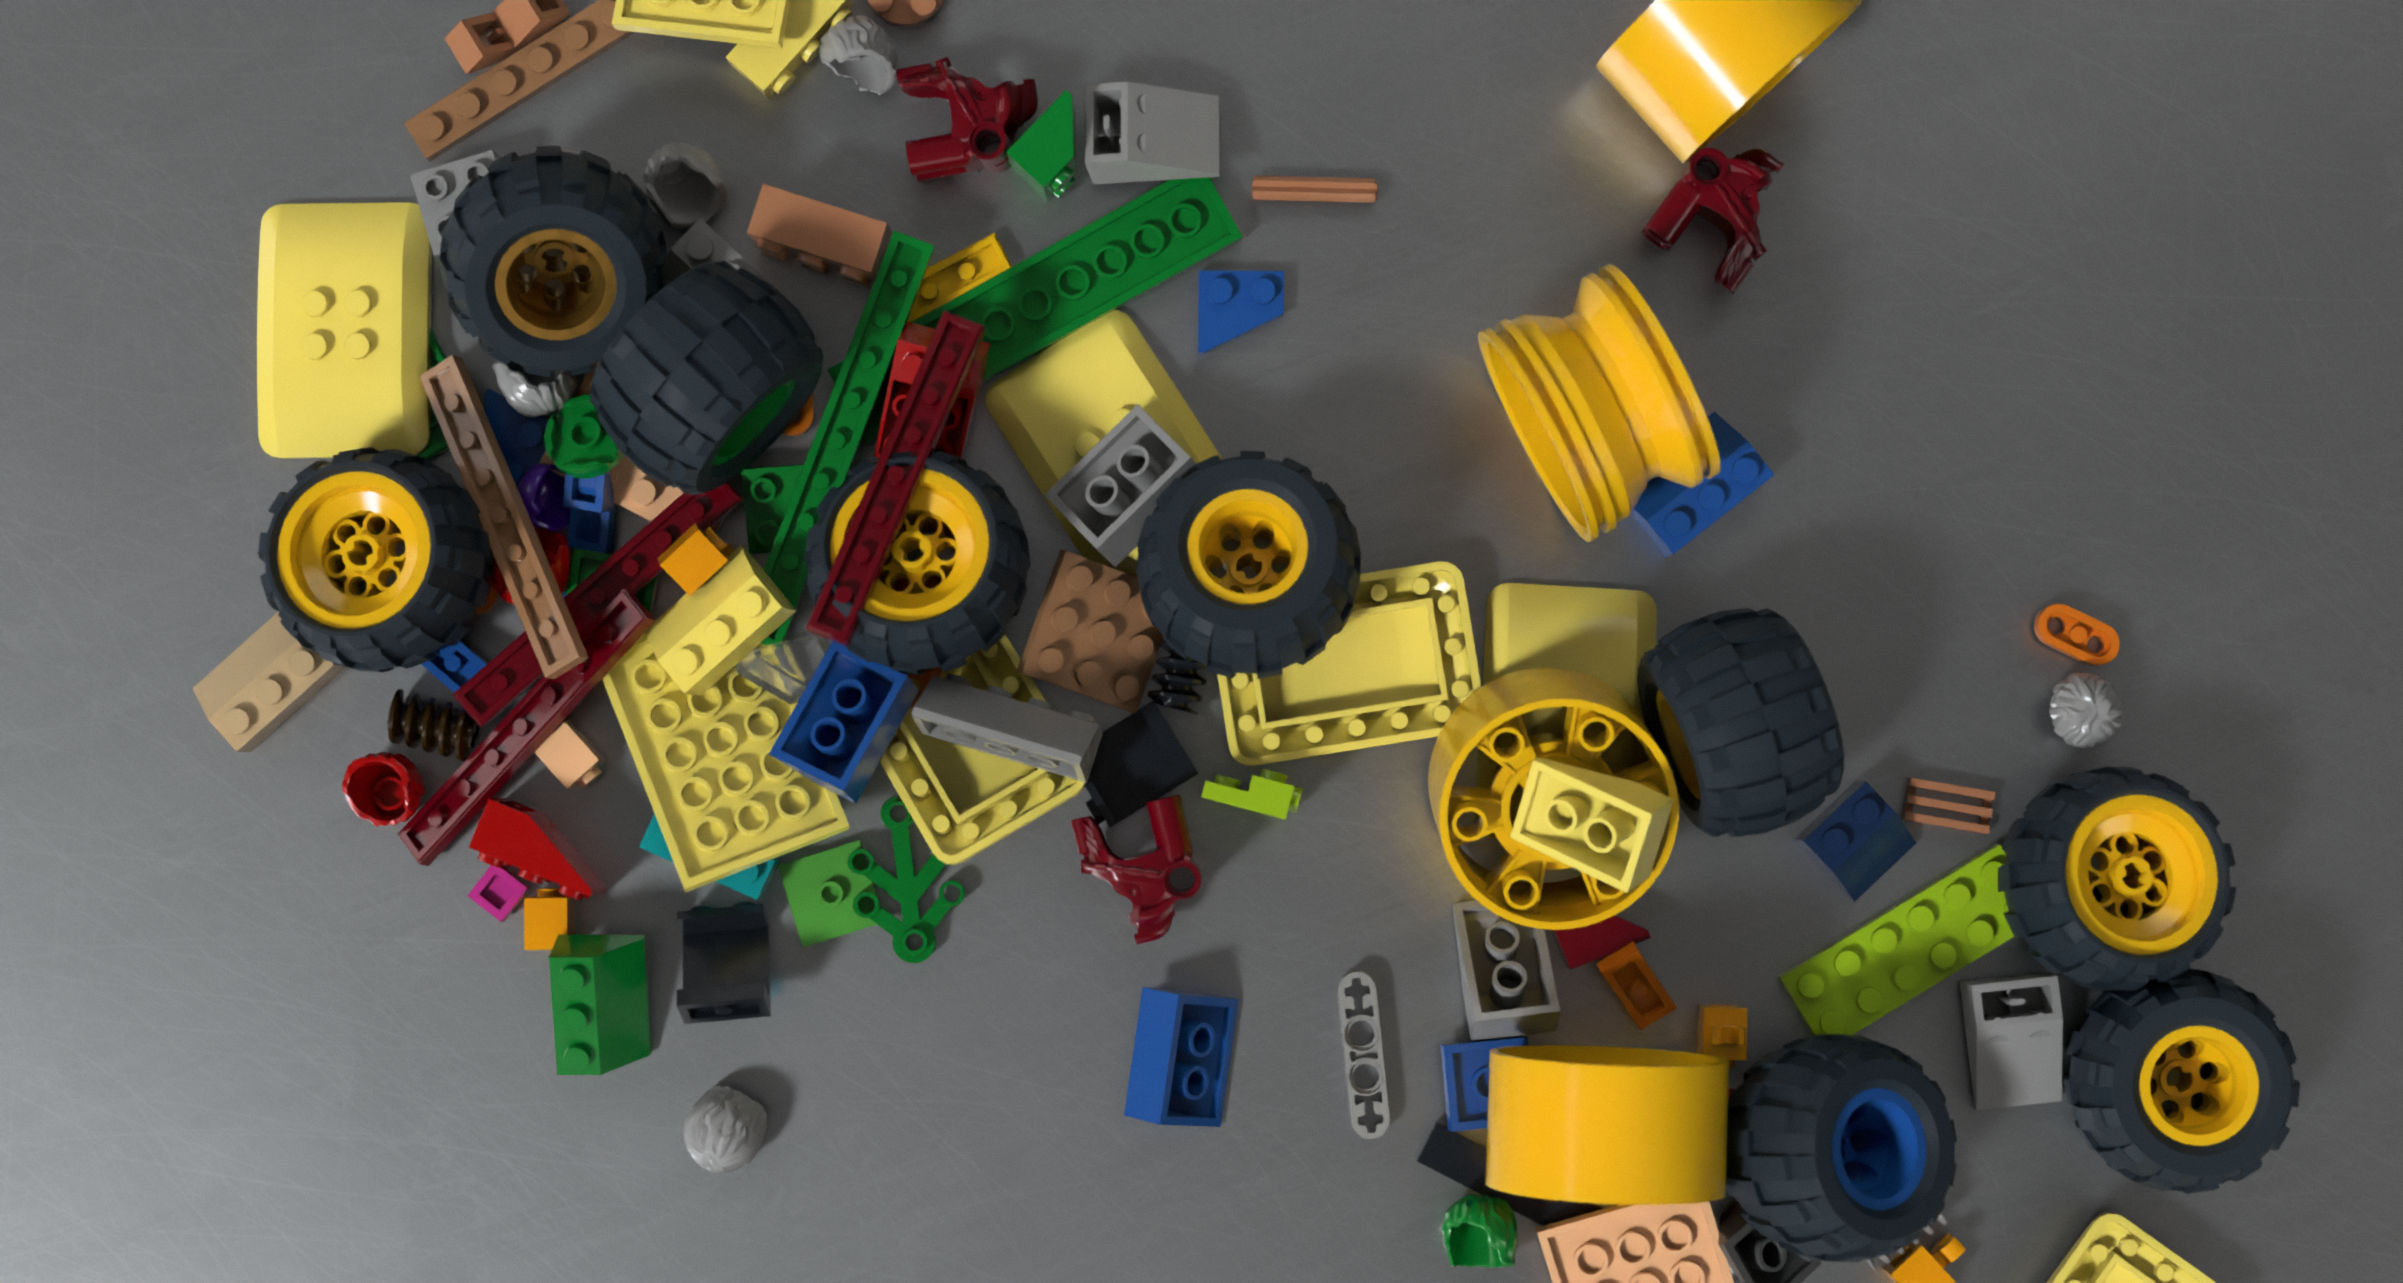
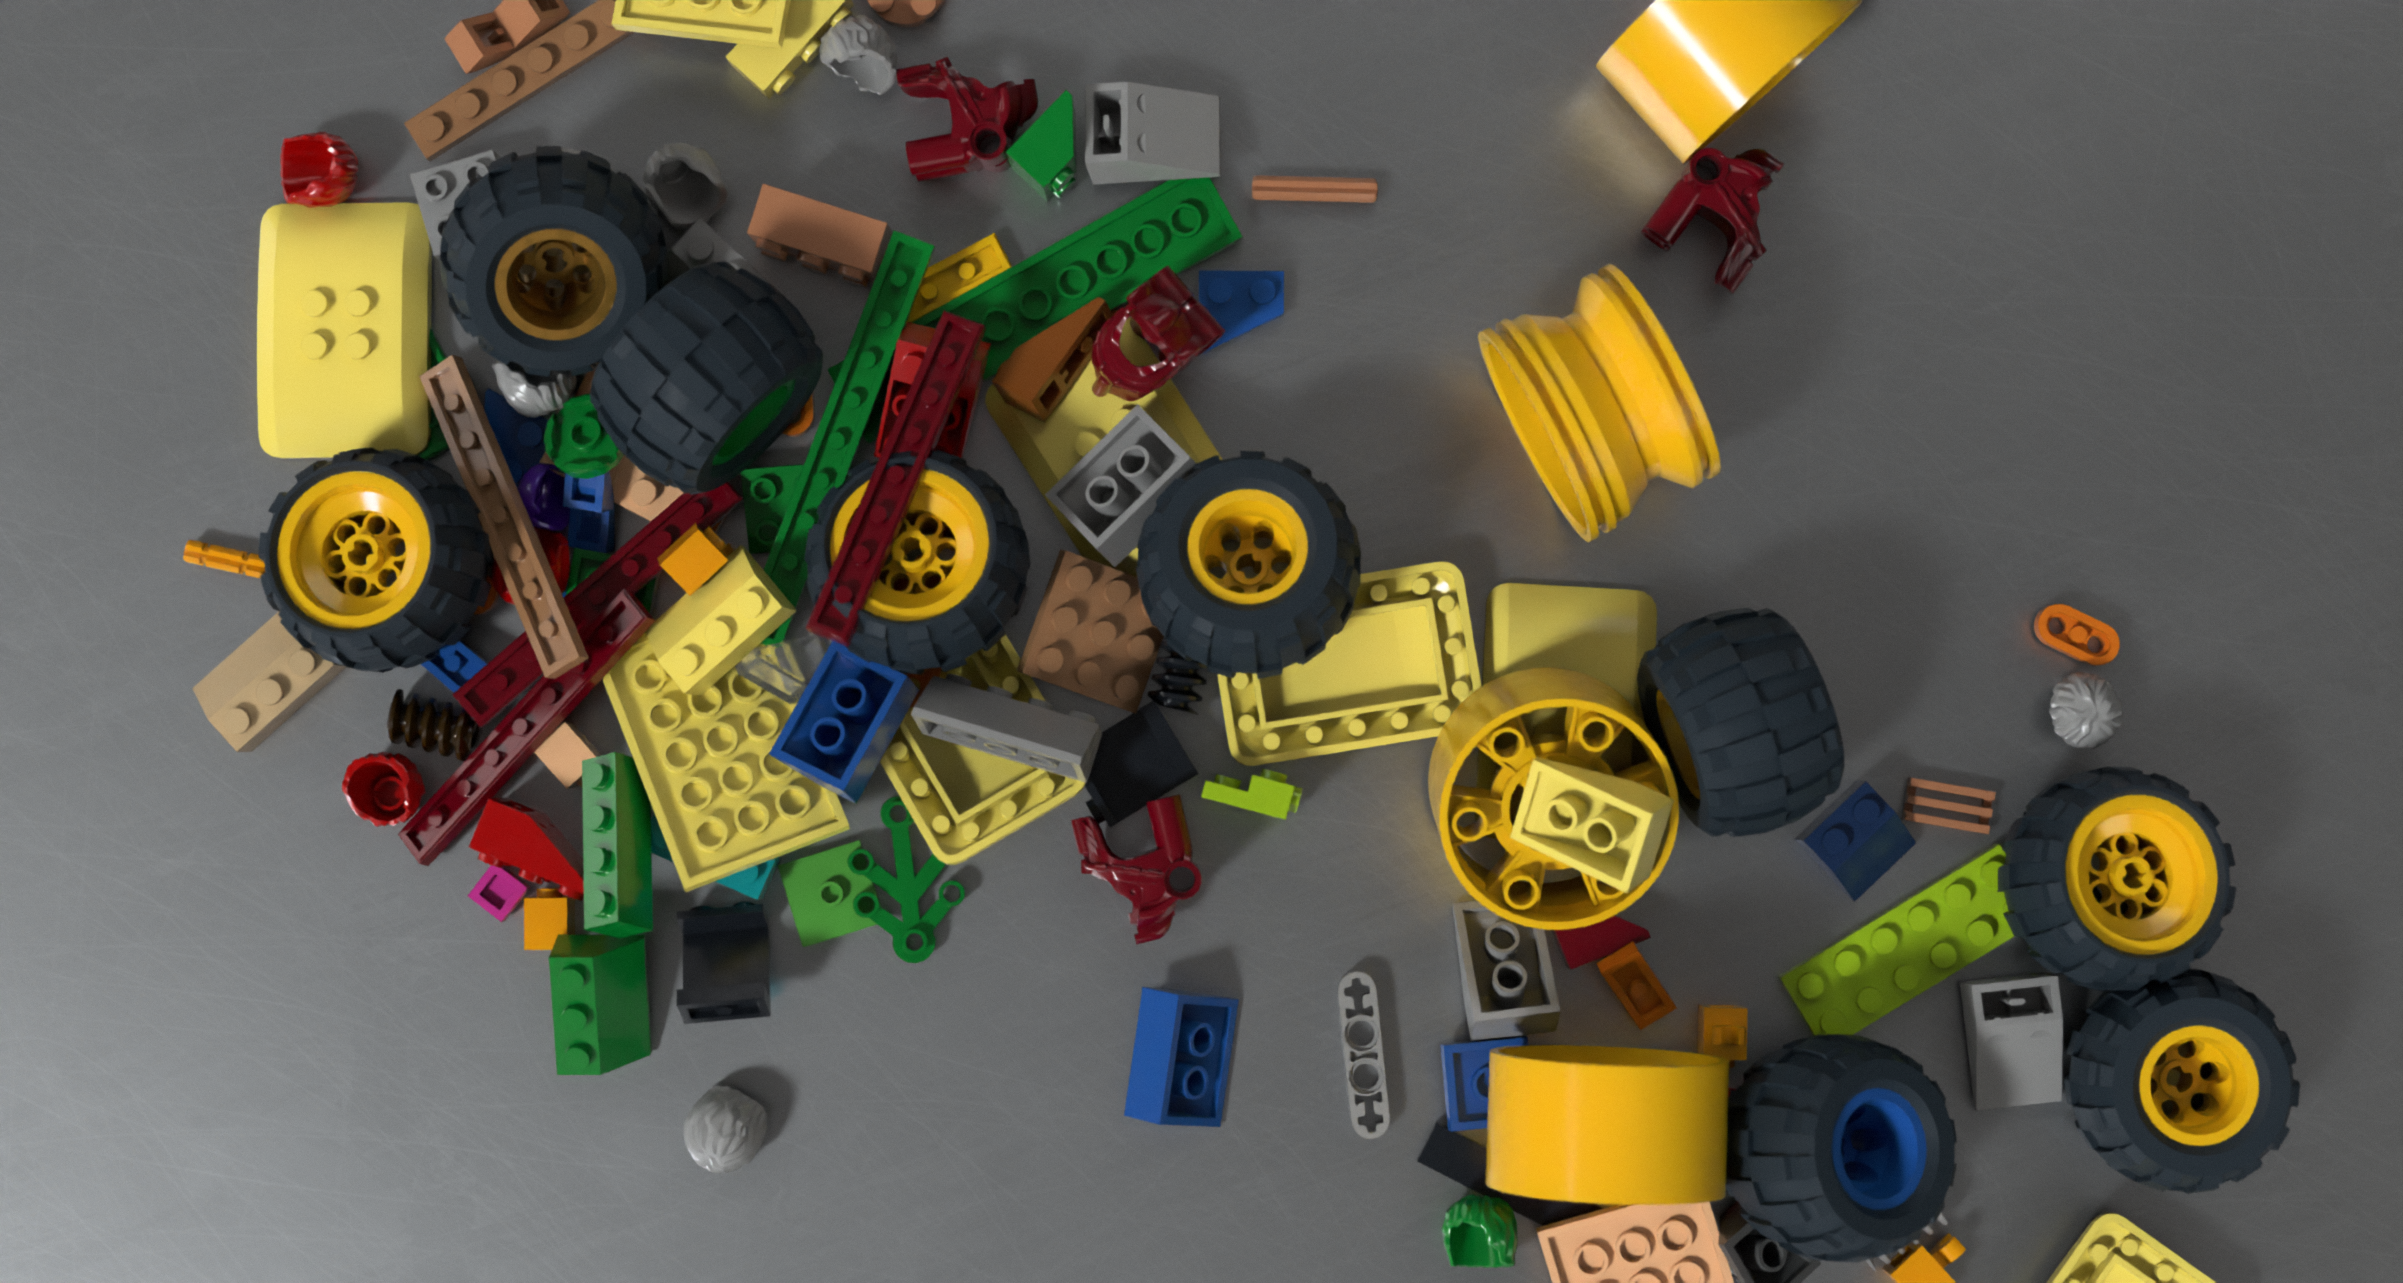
(223, 558): none -> light orange axle
(317, 170): none -> red hair
(616, 847): none -> green brick
(1050, 362): none -> dark orange slope
(1165, 315): none -> dark red helmet
(1678, 513): blue slope -> none

